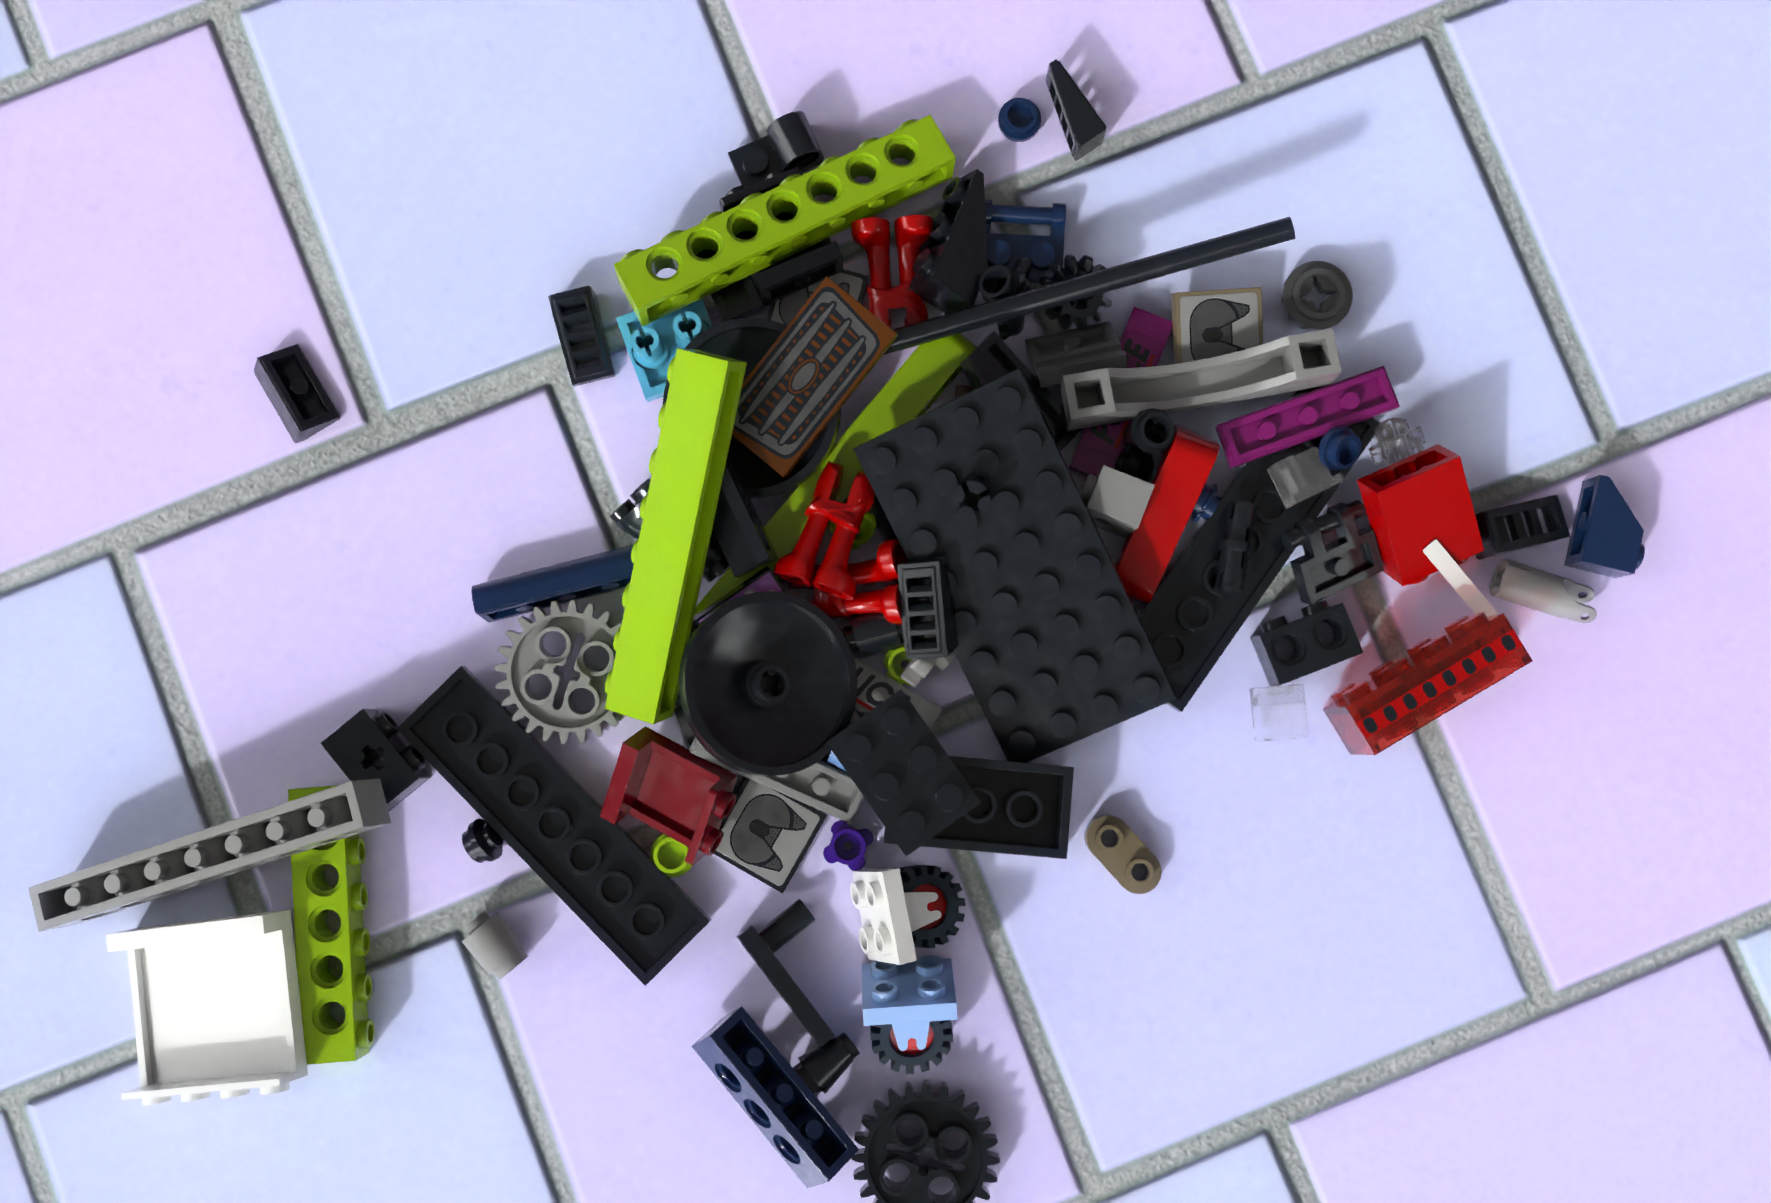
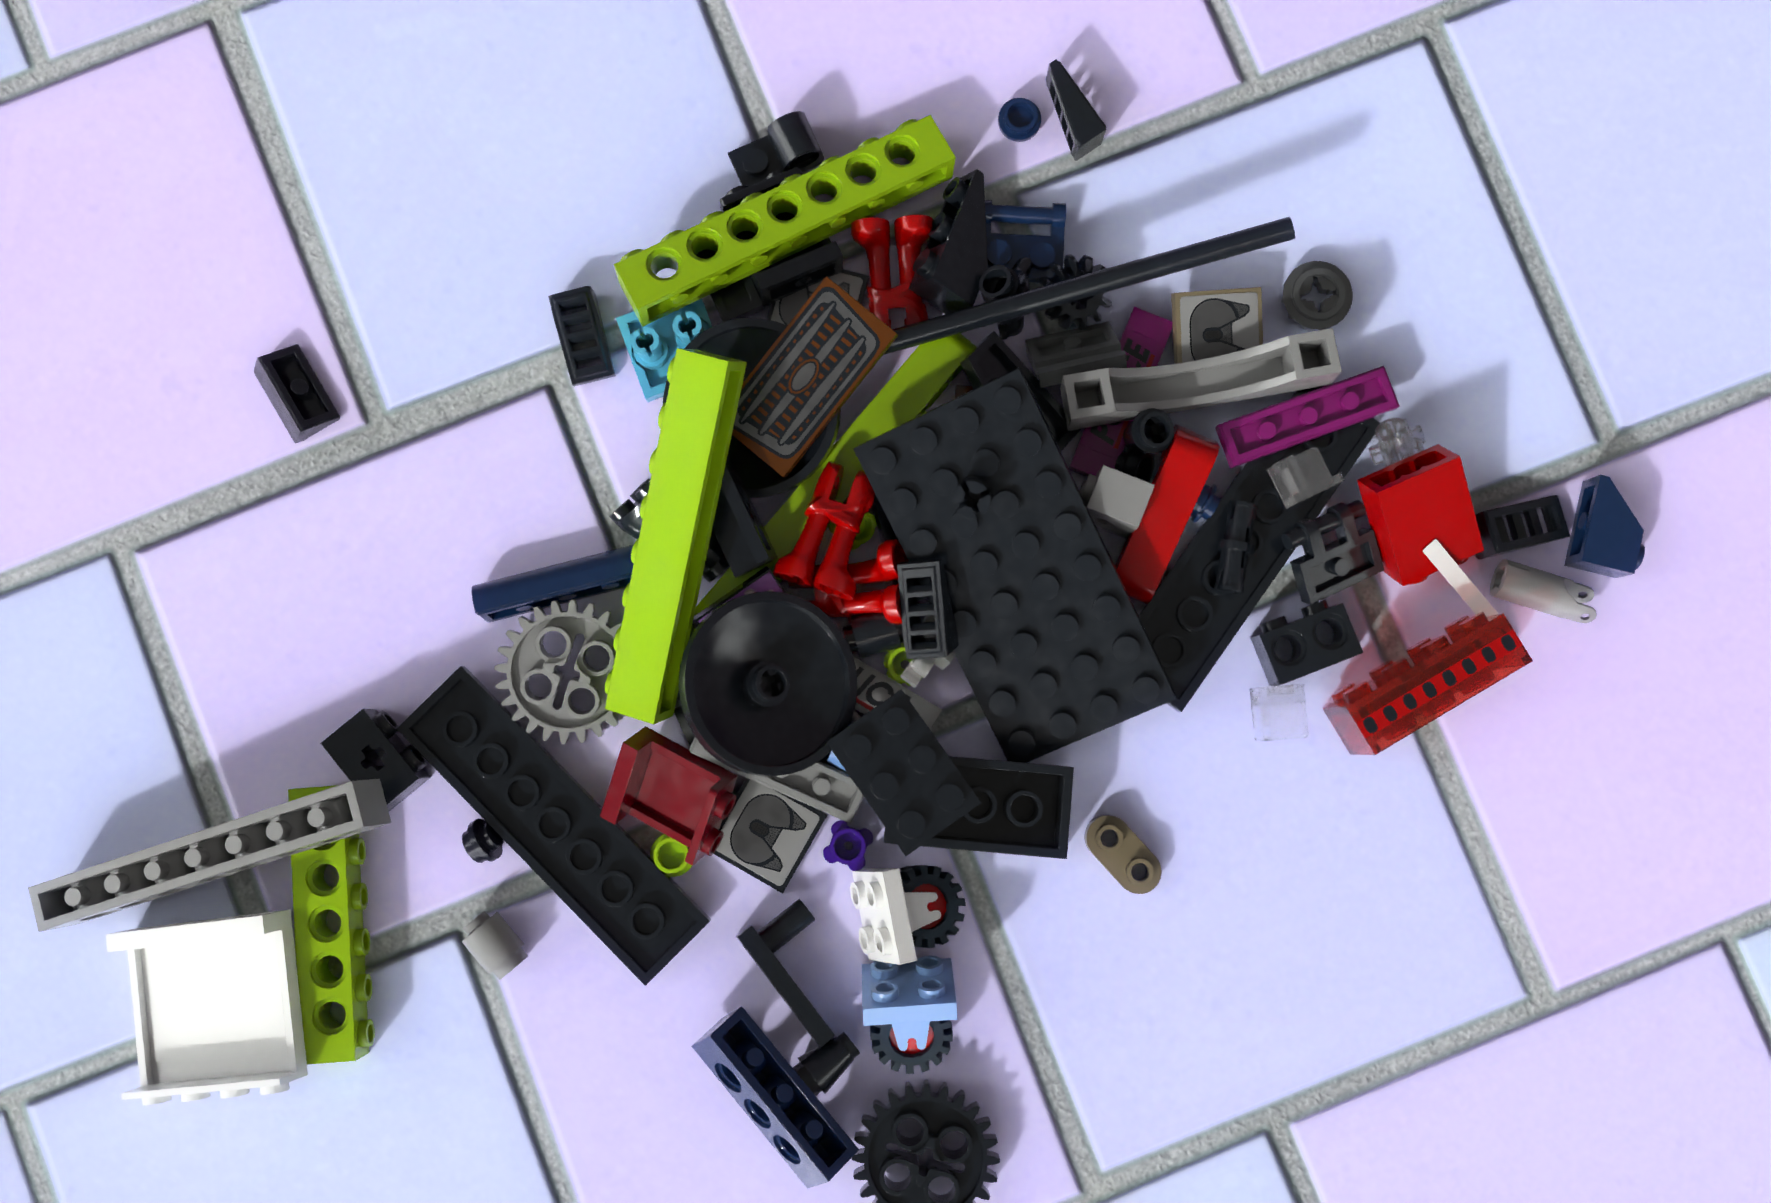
(1339, 448): dark blue plate -> none

